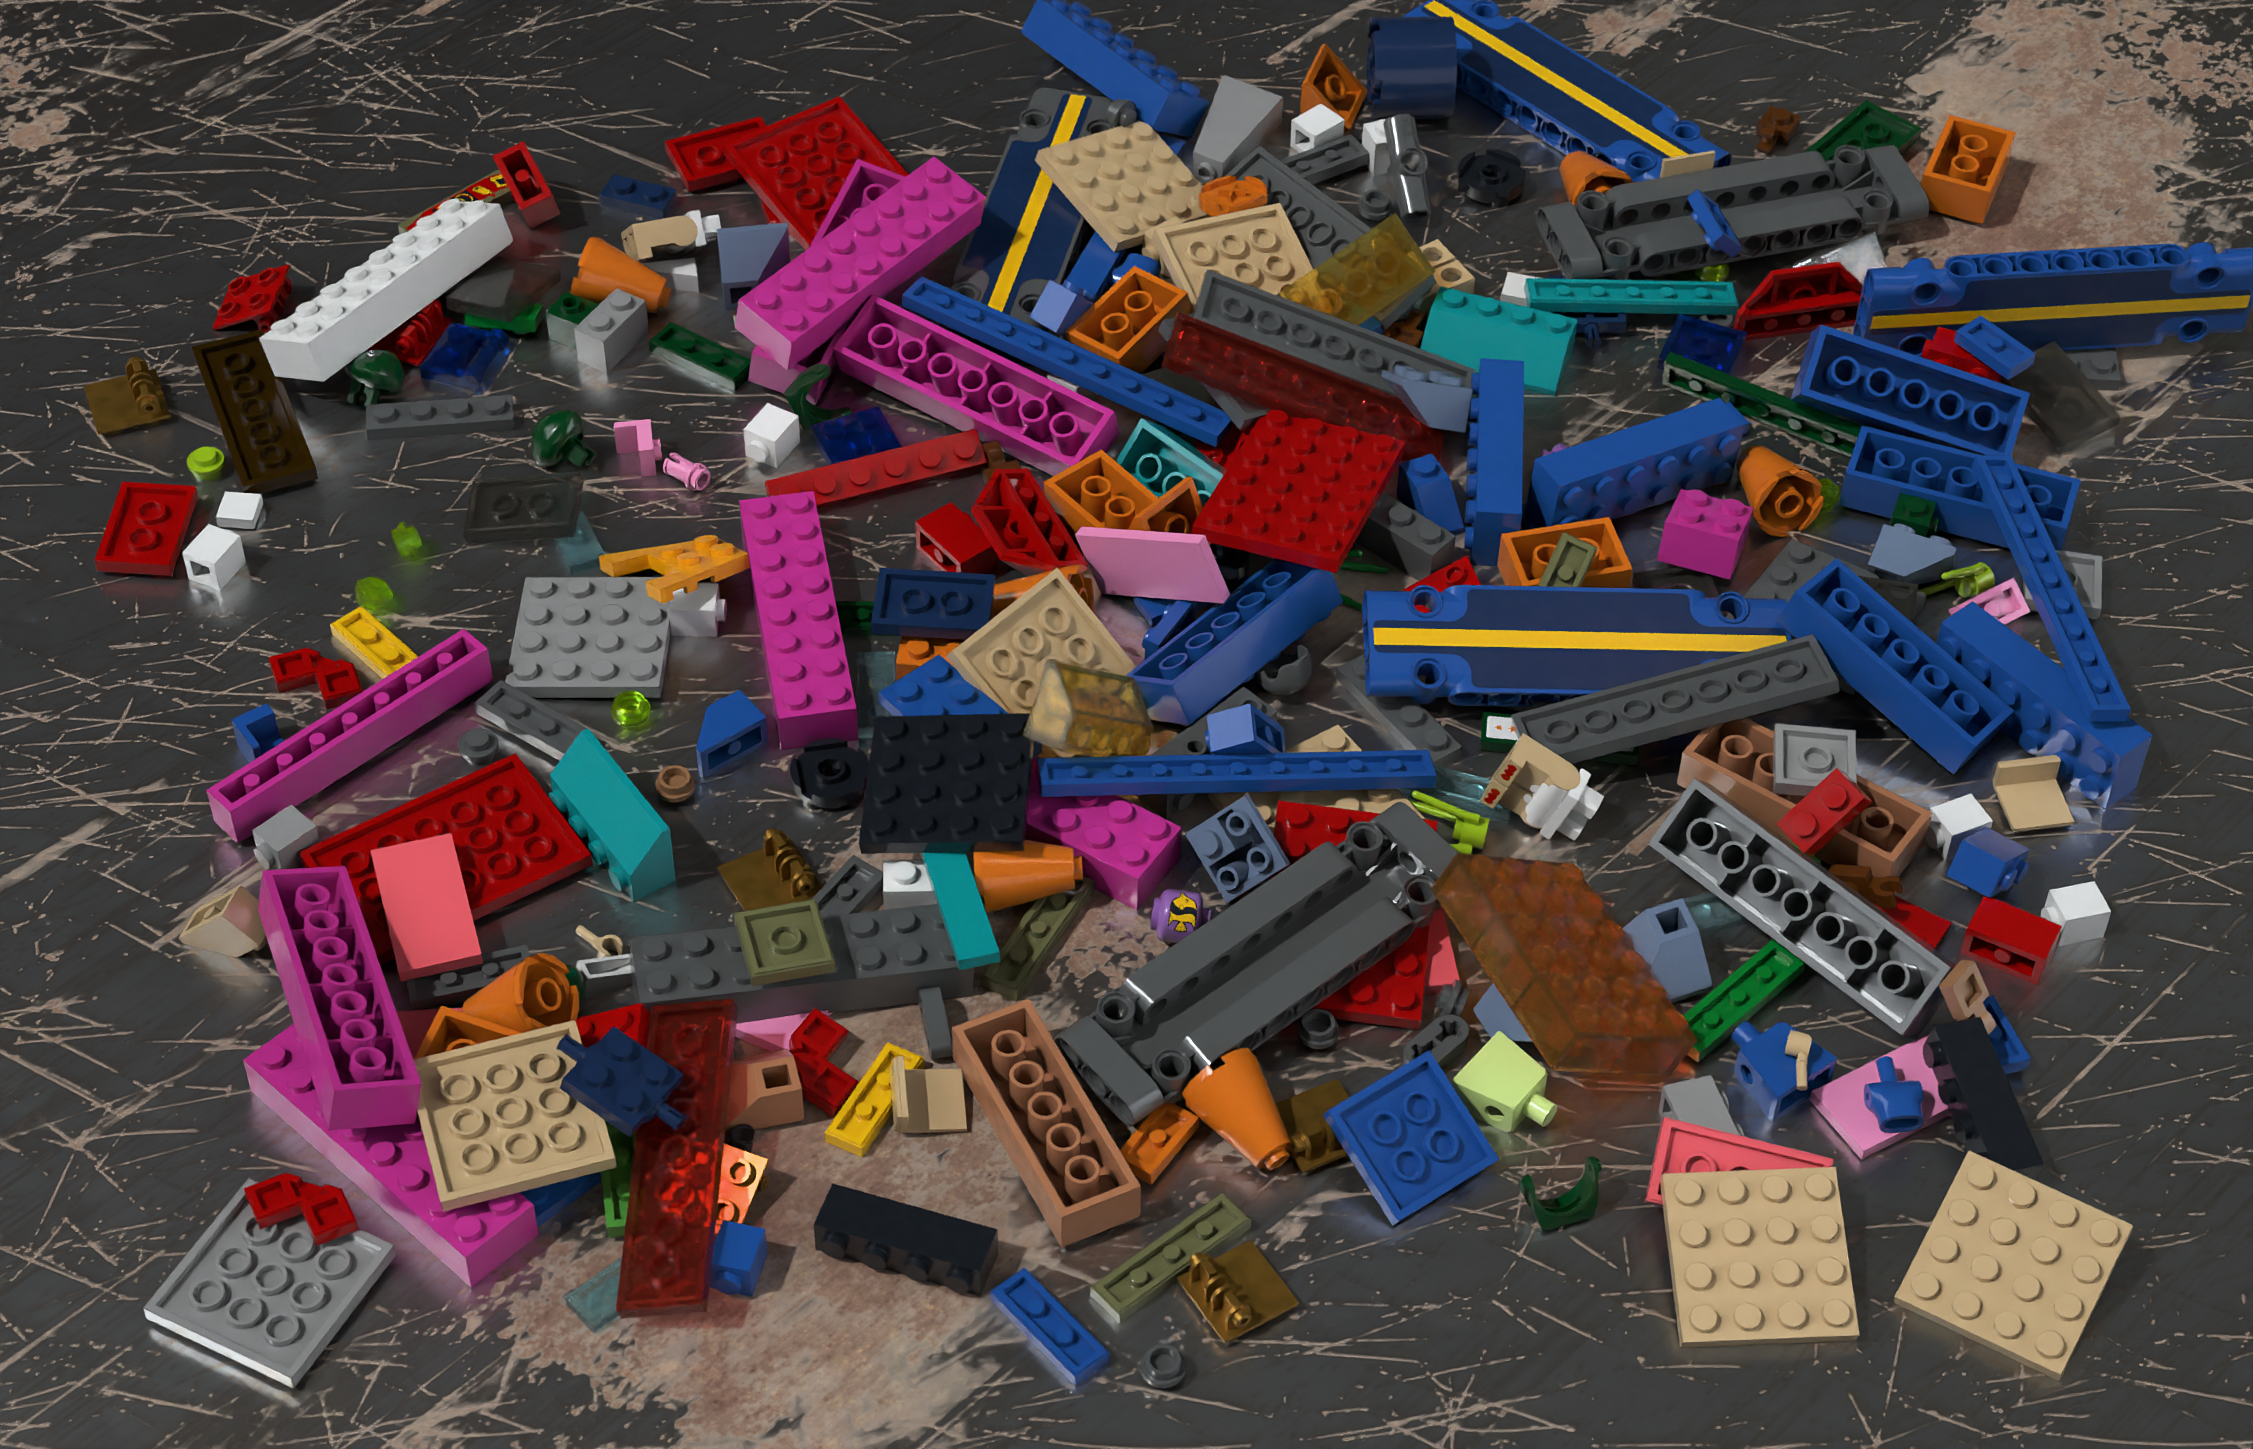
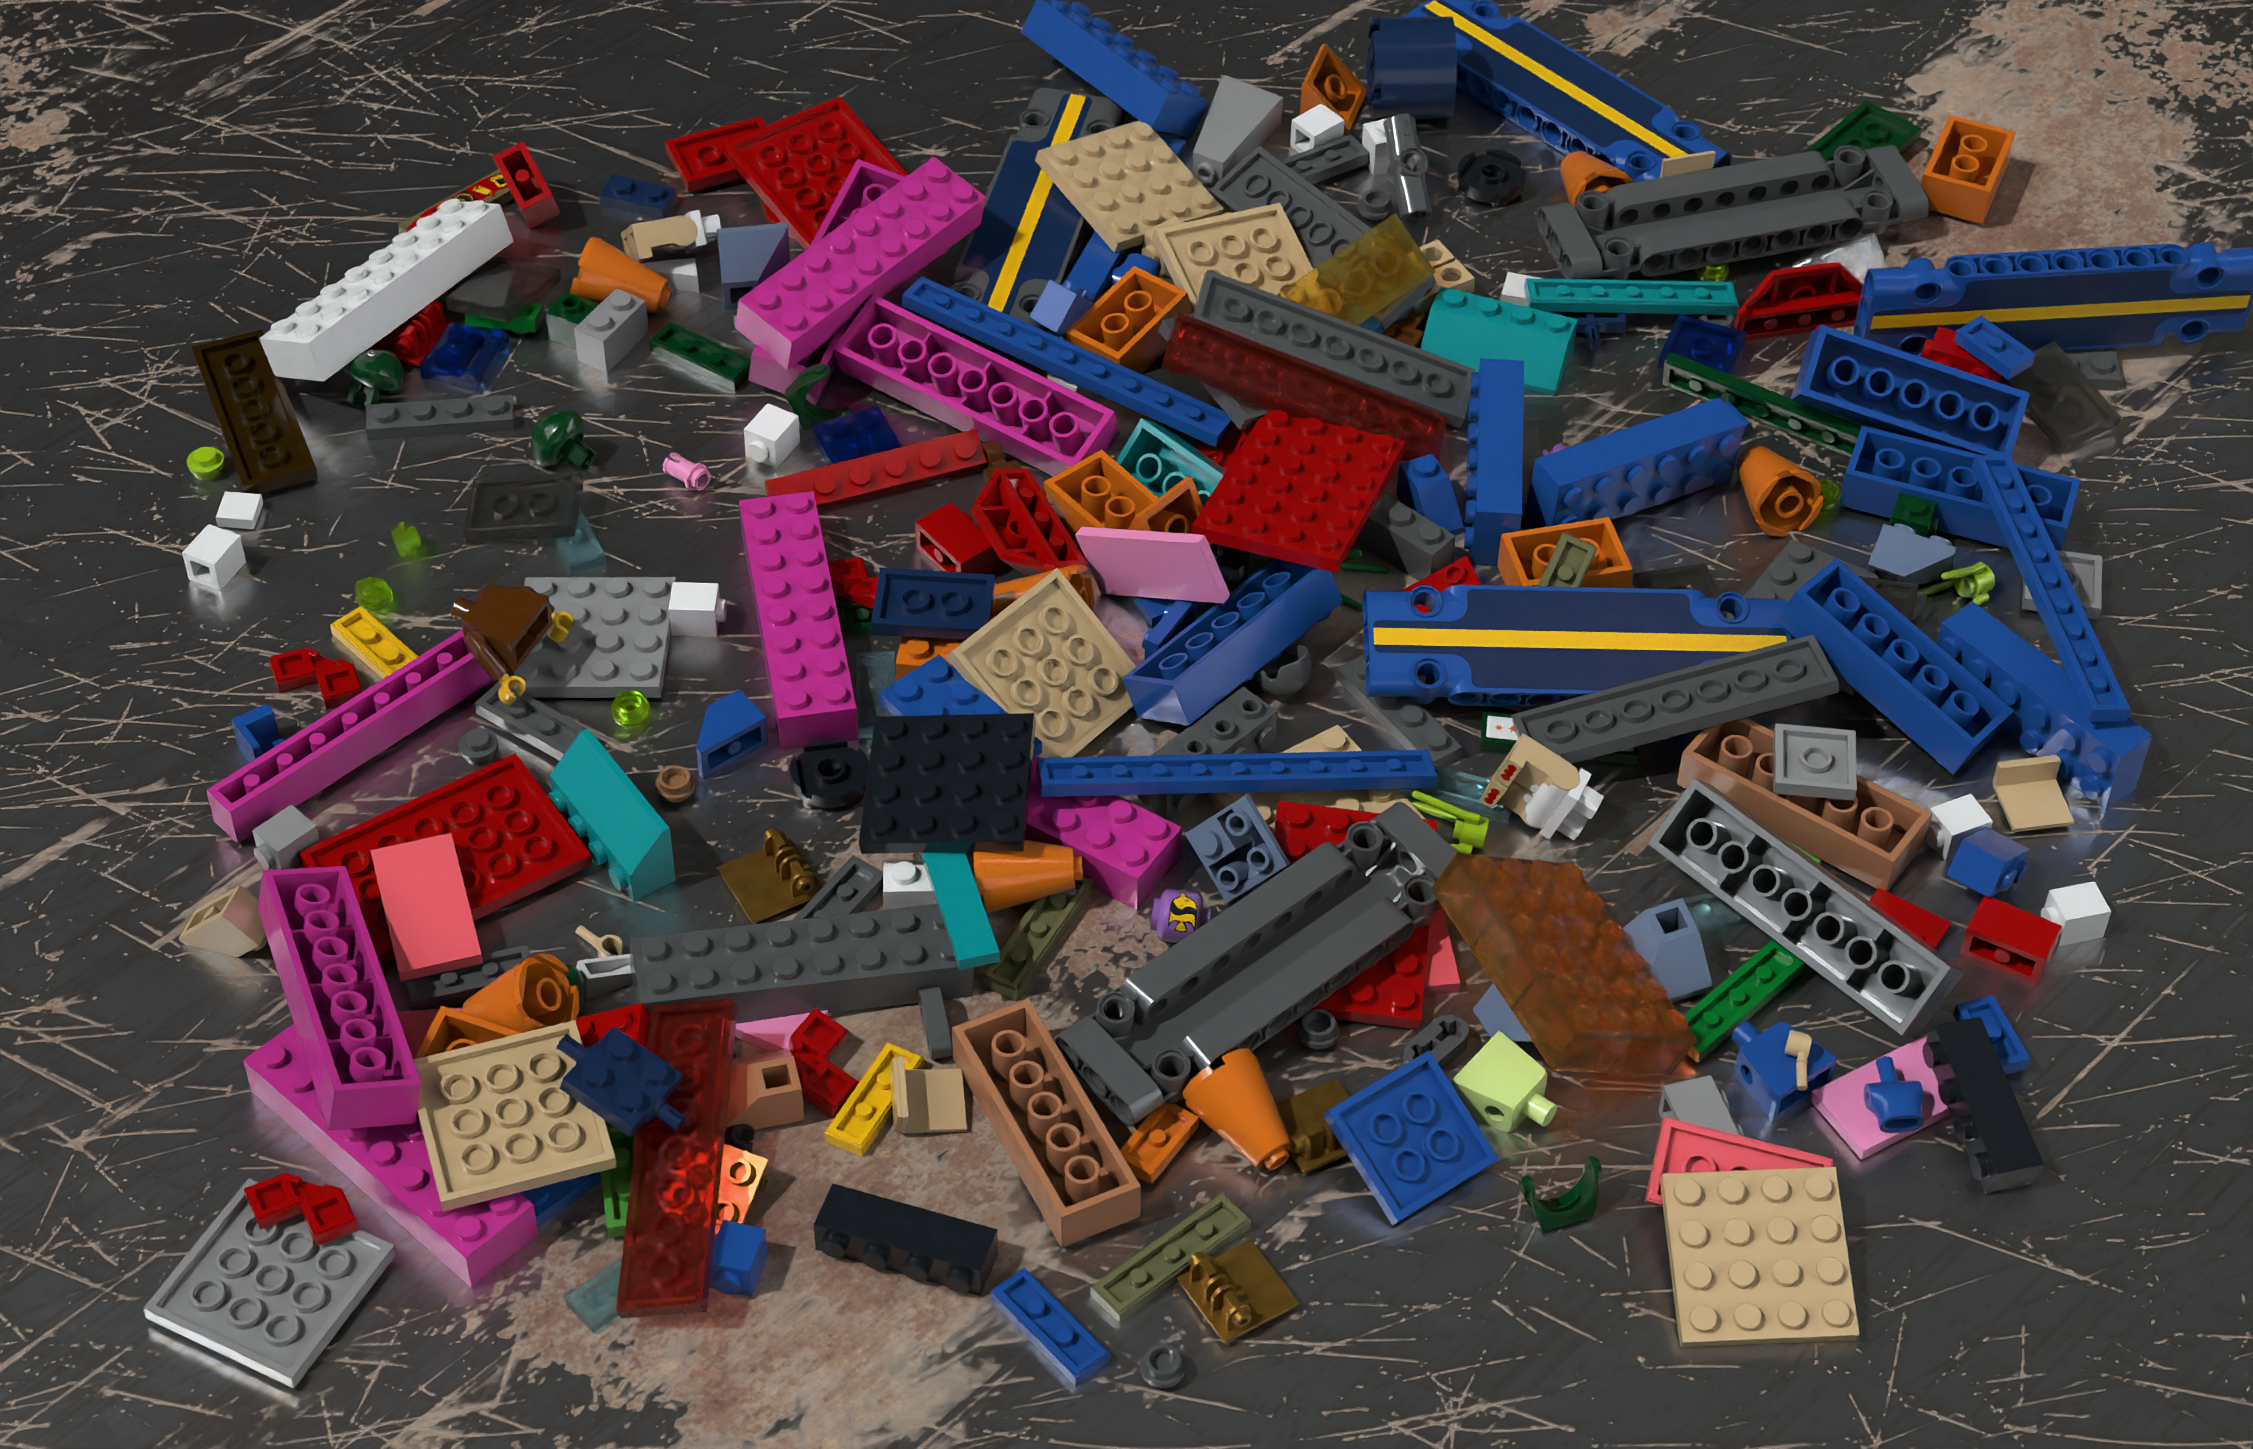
(127, 399): pearl gold hinge -> none
(146, 528): red plate -> none
(256, 298): red hinge -> none
(505, 628): none -> reddish brown torso
(637, 437): bright pink bracket -> none
(680, 564): light orange wing -> none
(784, 942): olive plate -> none
(852, 581): none -> red tile
(1089, 712): clear yellow slope -> none
(1121, 113): dark grey plate -> none
(1228, 196): orange tile -> none
(1243, 732): blue slope -> none
(1433, 399): sand blue slope -> none
(1452, 998): dark grey plate -> none
(1705, 533): dark pink brick -> none
(1710, 217): blue plate -> none
(1775, 126): reddish brown plate -> none
(1824, 812): red brick -> none
(1875, 889): reddish brown plate -> none
(1965, 994): medium nougat plate -> none
(2001, 601): bright pink plate -> none
(2013, 1265): tan plate -> none

